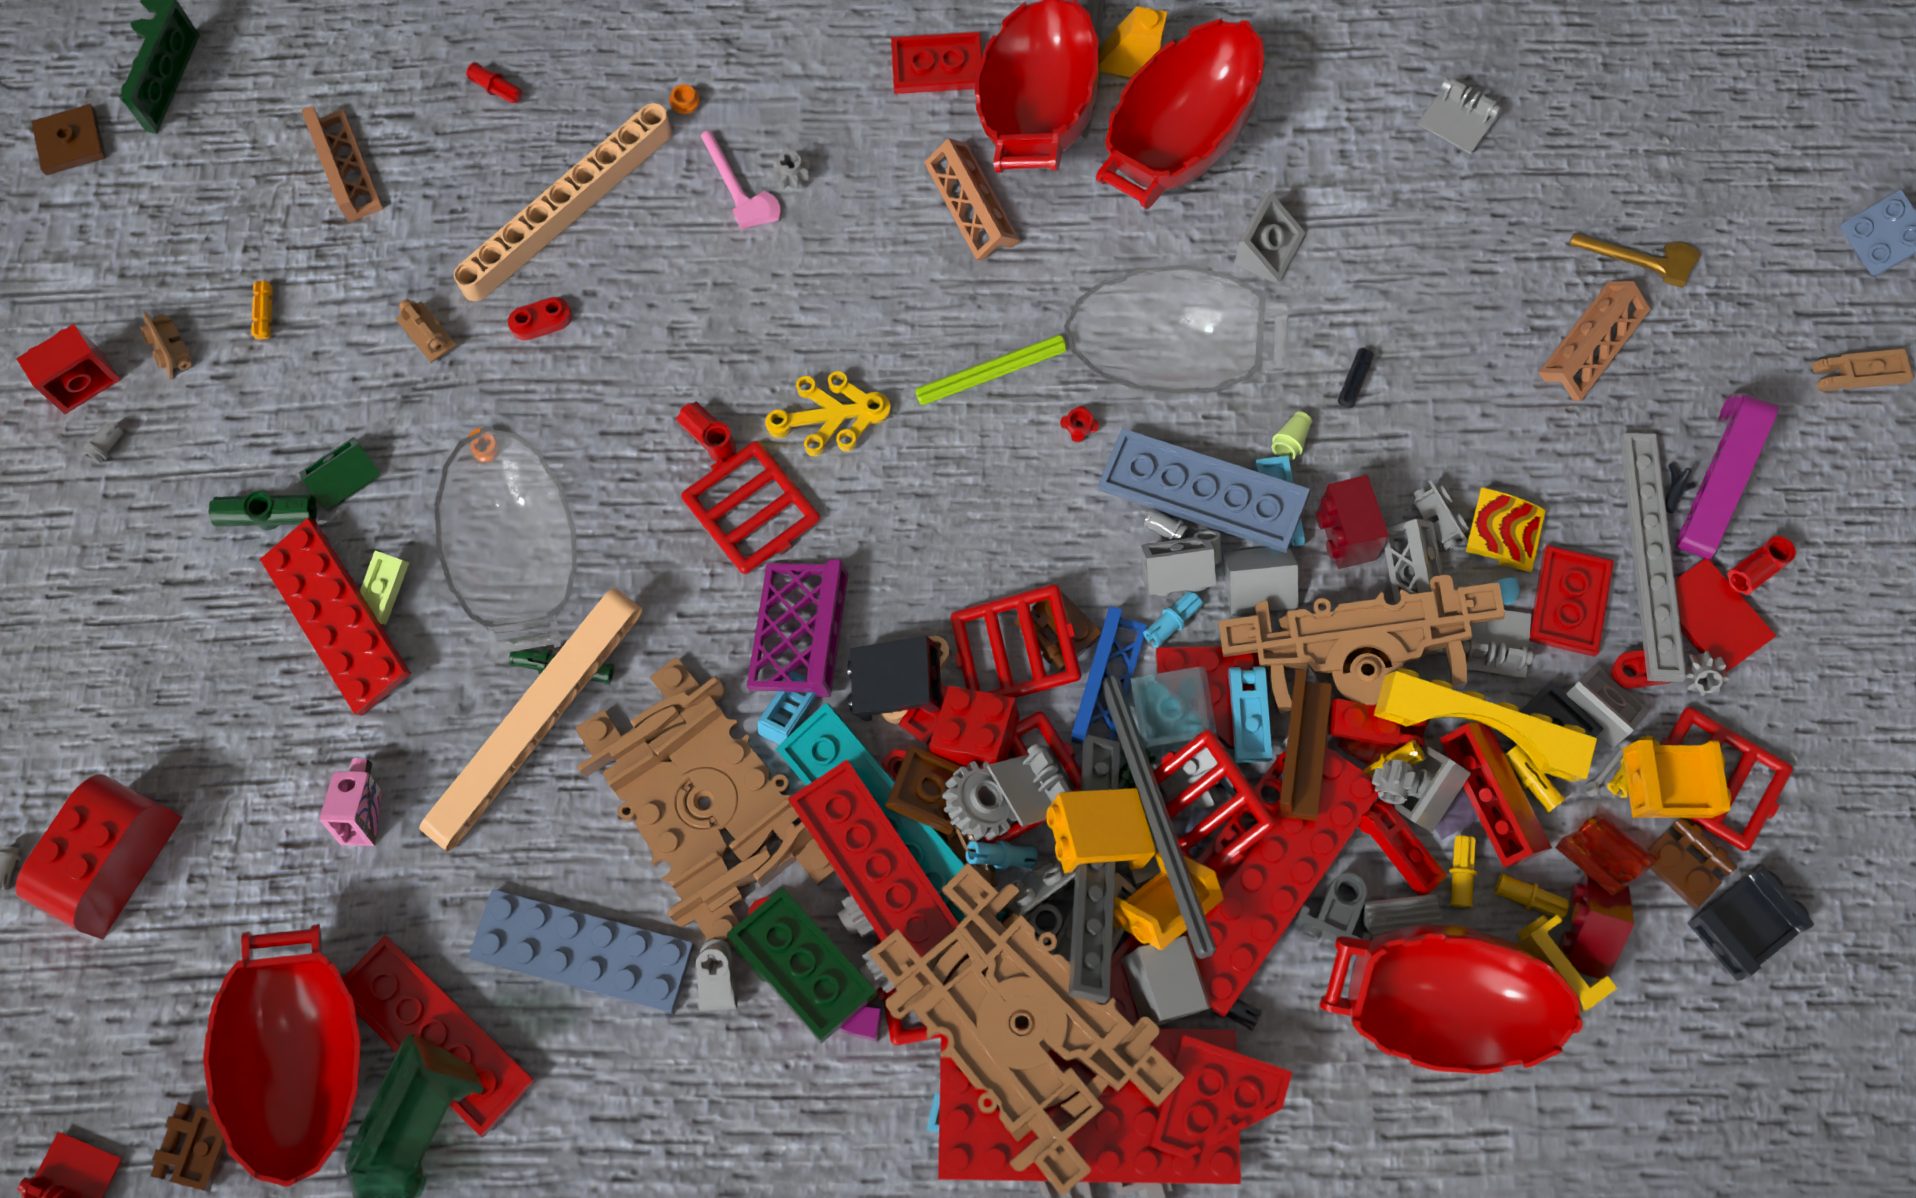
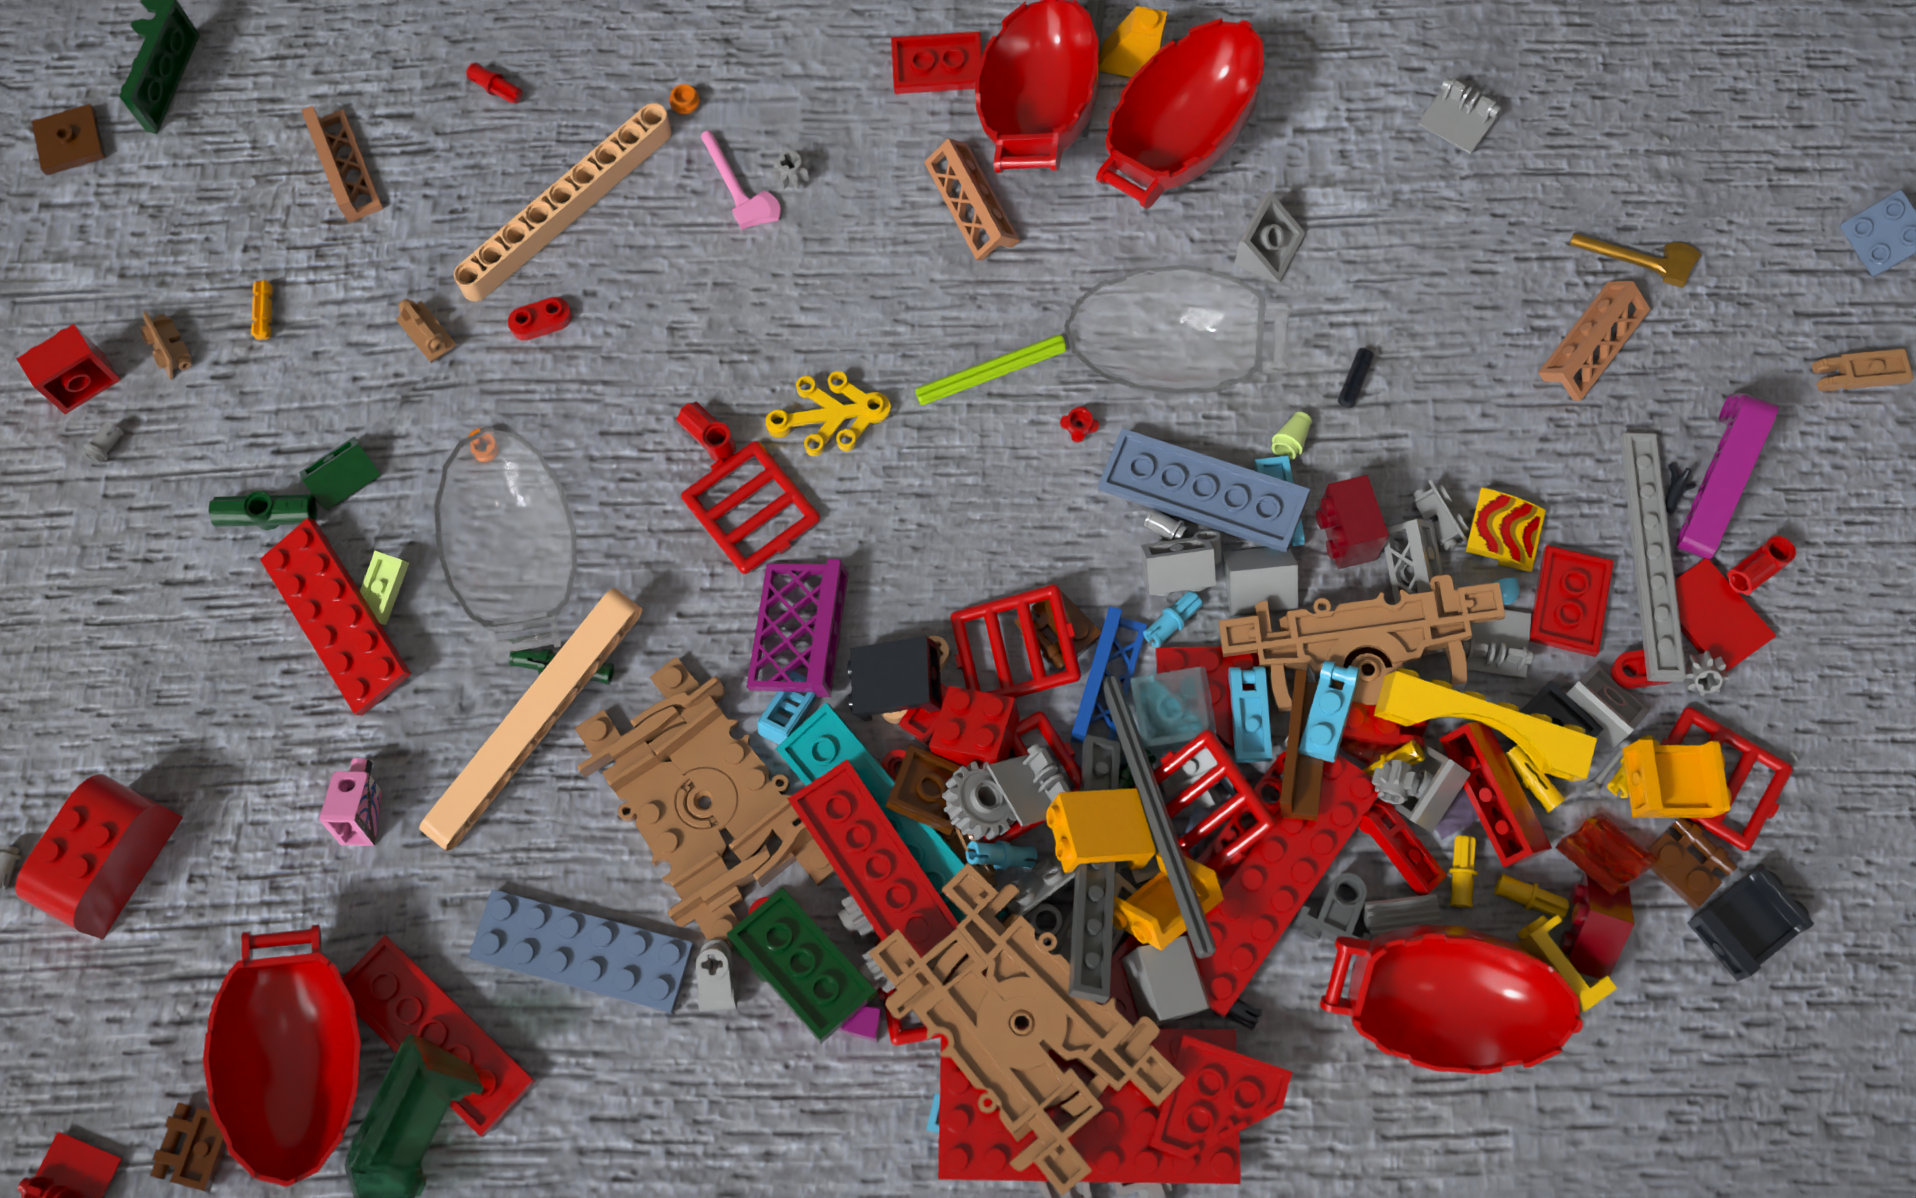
(1329, 712): none -> medium azure plate

